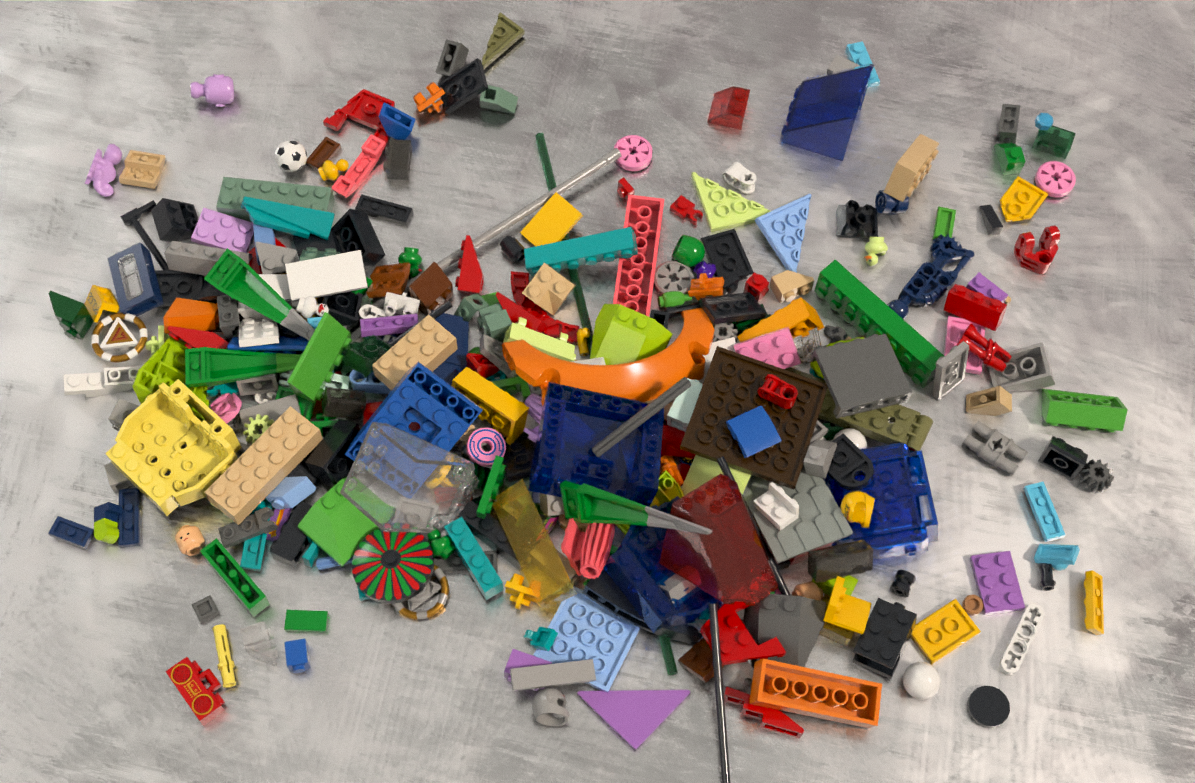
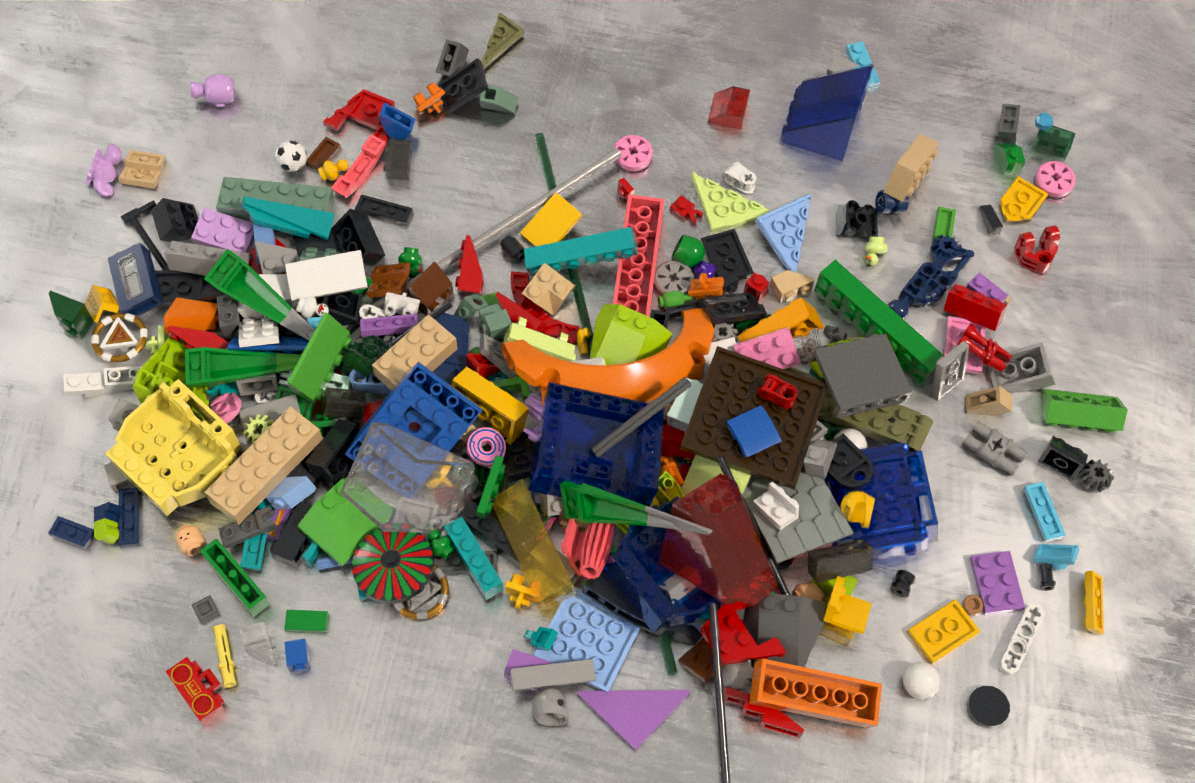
(884, 638): black torso -> none

